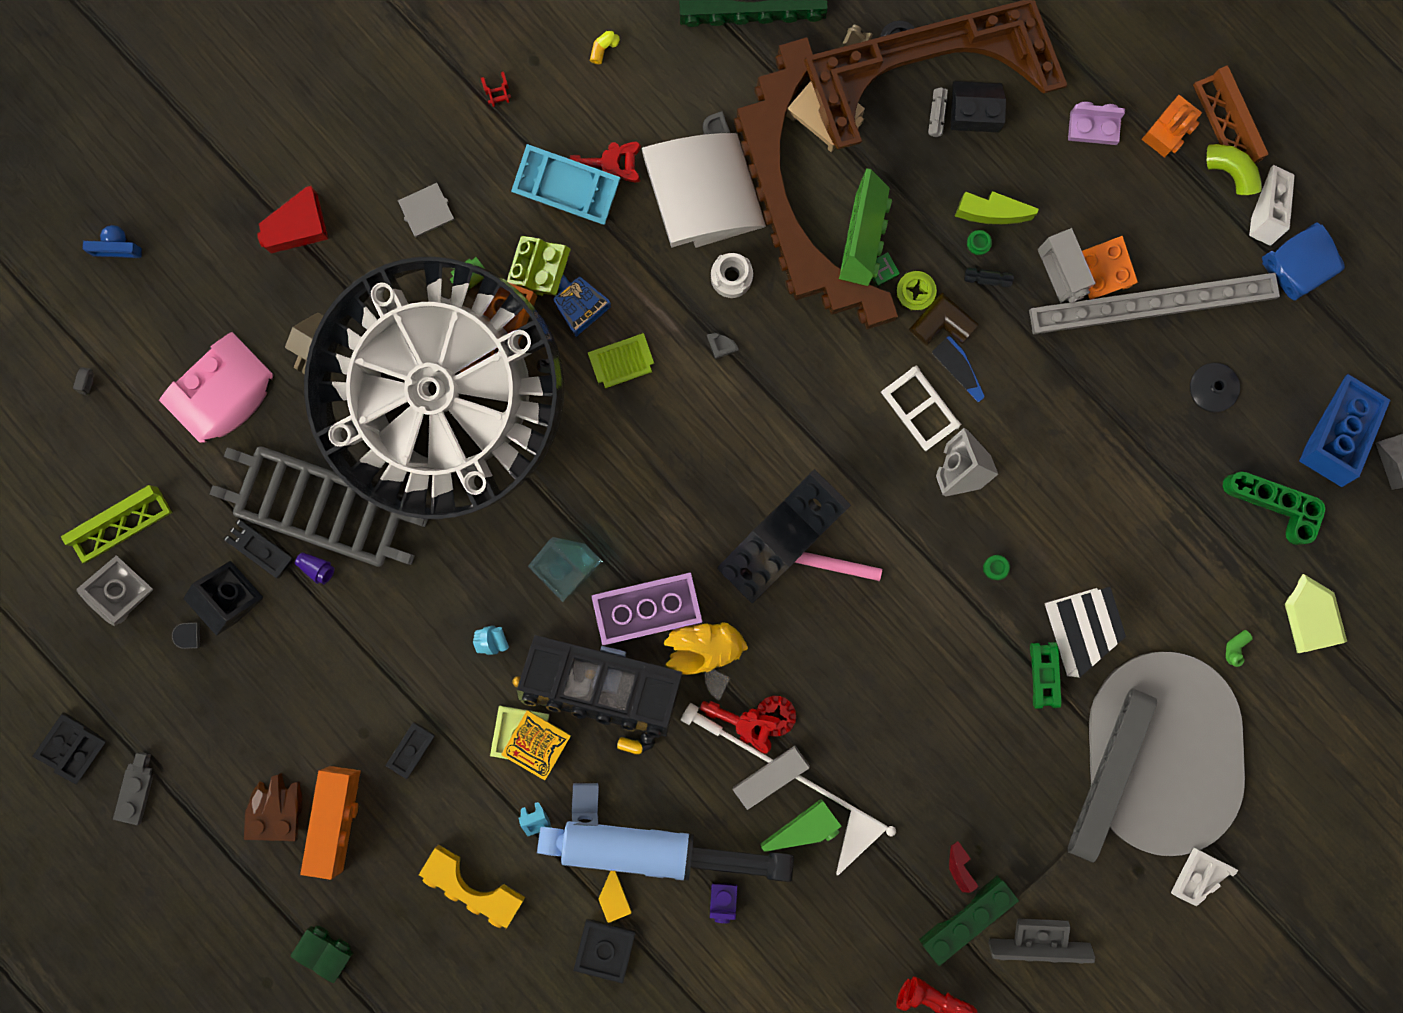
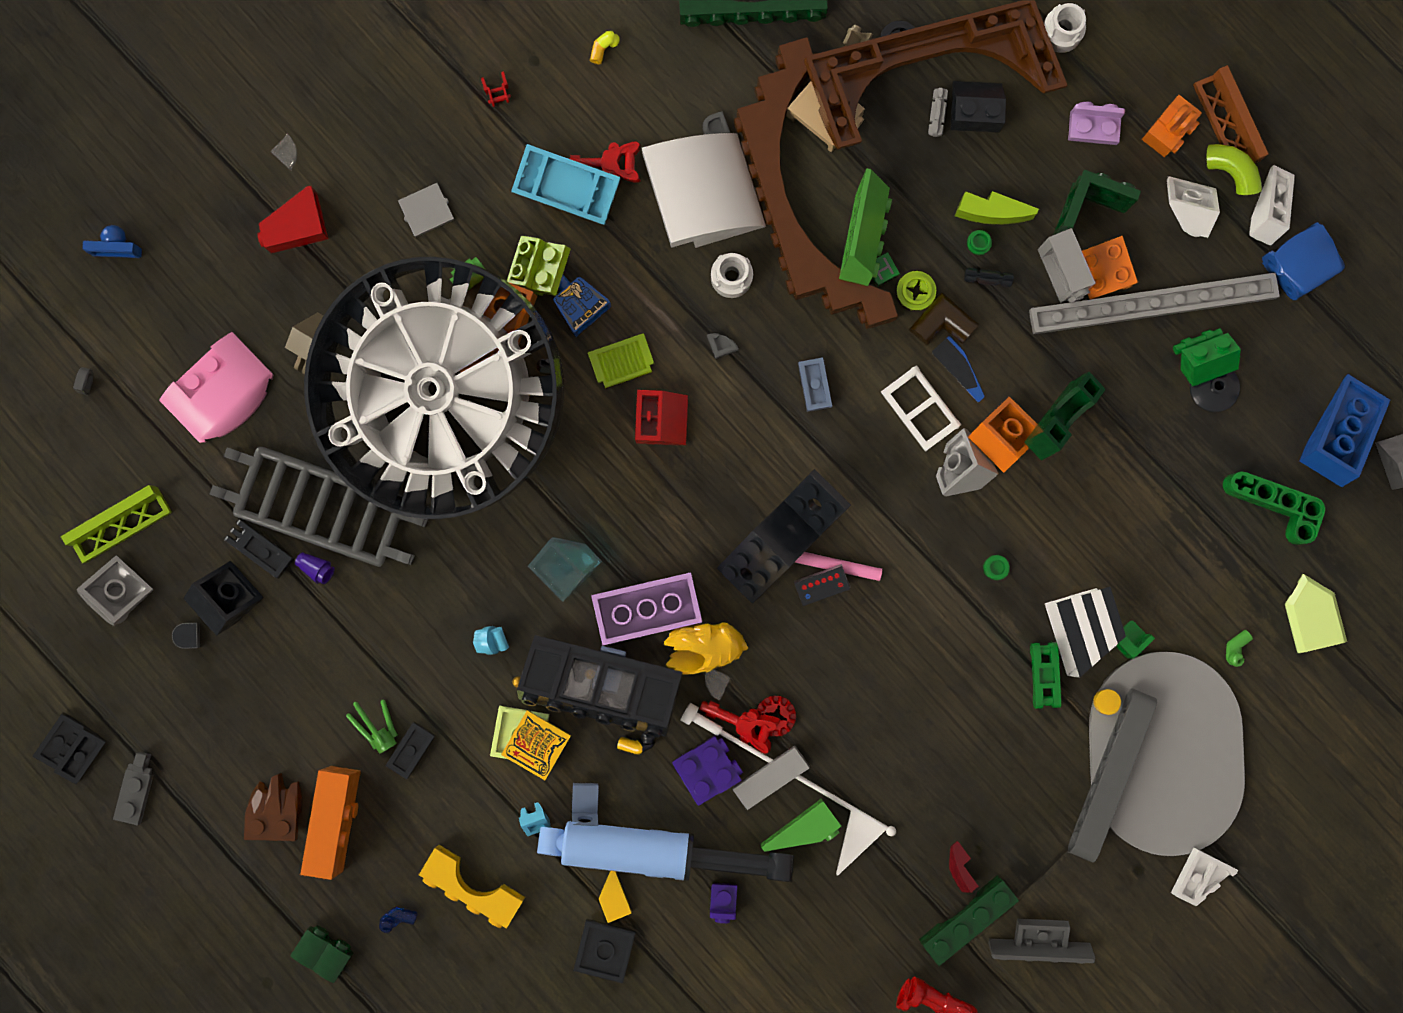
(286, 151): none -> clear tile
(379, 739): none -> bright green plant
(394, 917): none -> clear blue arm
(661, 418): none -> red slope
(707, 770): none -> dark purple plate
(815, 384): none -> sand blue plate
(822, 585): none -> black tile
(1004, 434): none -> orange brick
(1052, 430): none -> dark green arch
(1073, 19): none -> white piece
(1098, 189): none -> dark green bracket
(1107, 701): none -> yellow tile
(1135, 640): none -> green panel
(1193, 206): none -> white slope
(1208, 356): none -> green brick

